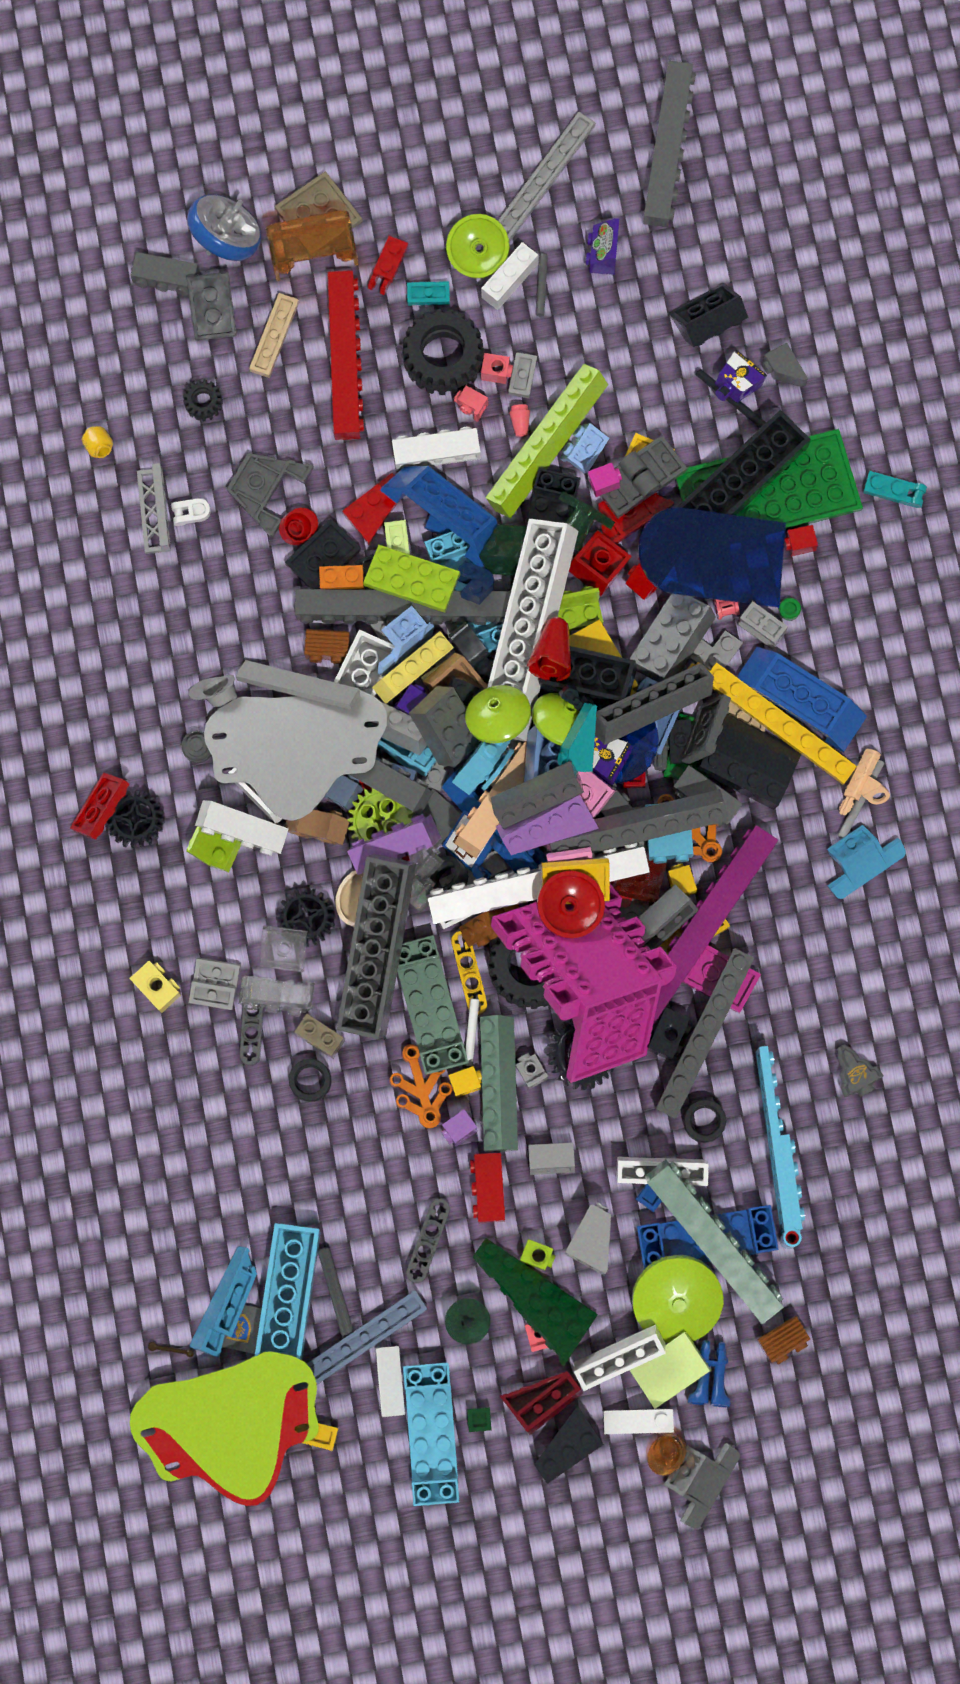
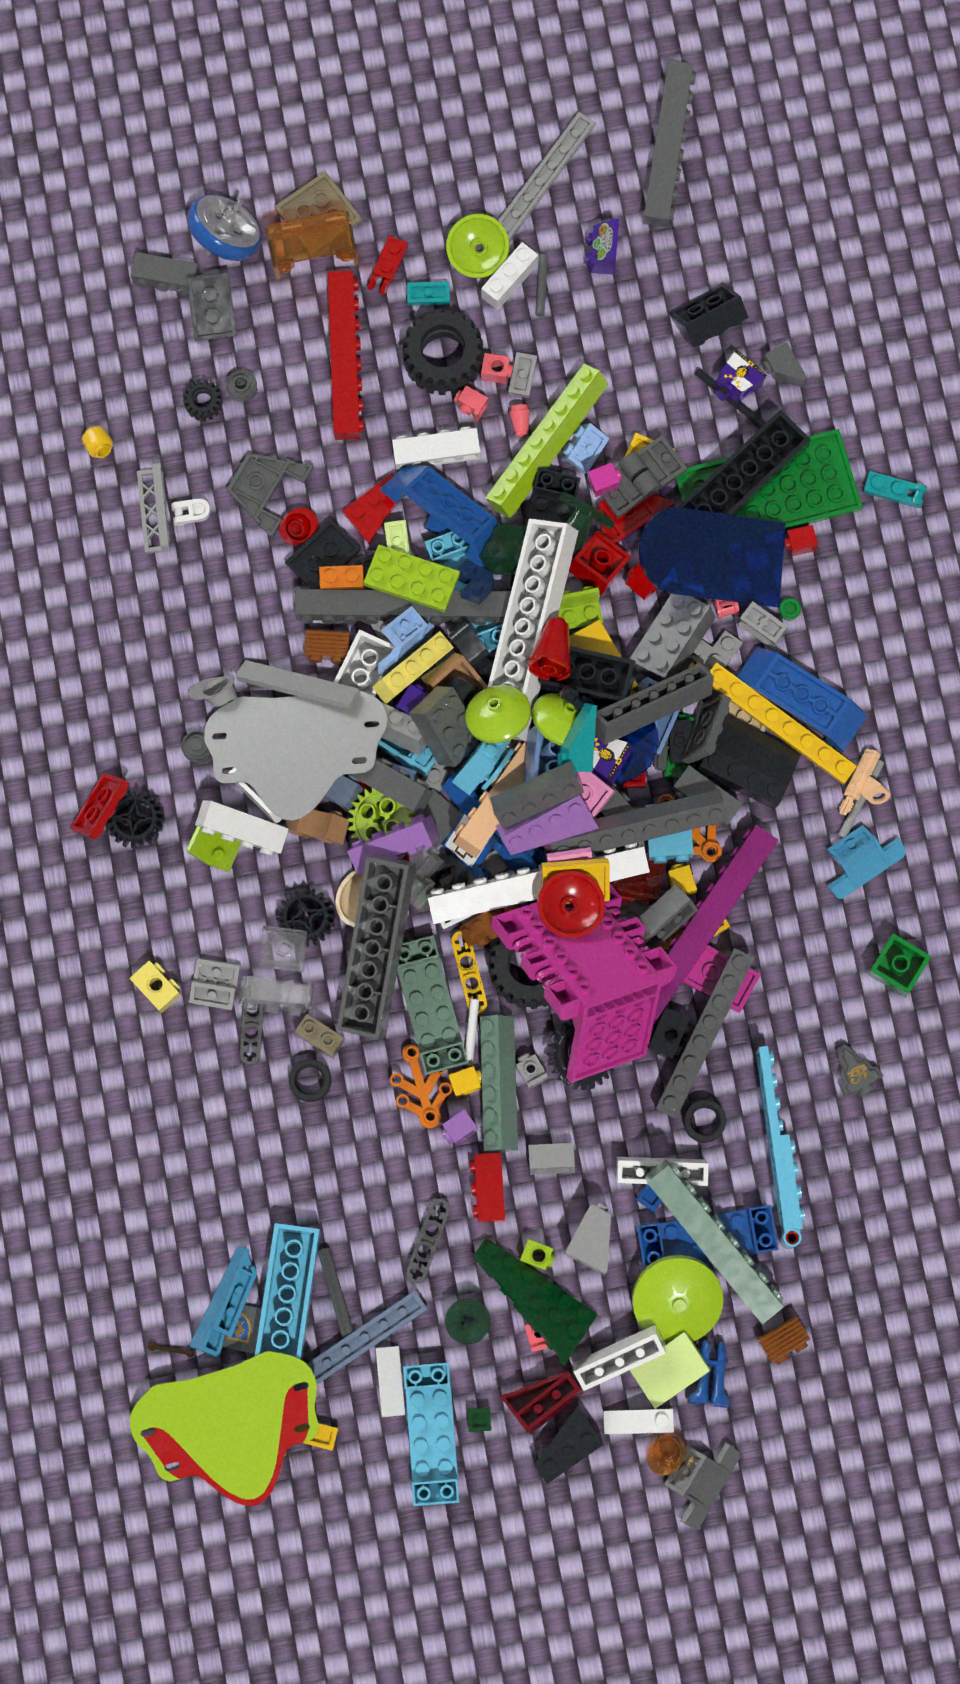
(241, 386): none -> dark grey plate
(274, 335): tan plate -> none
(899, 965): none -> green brick

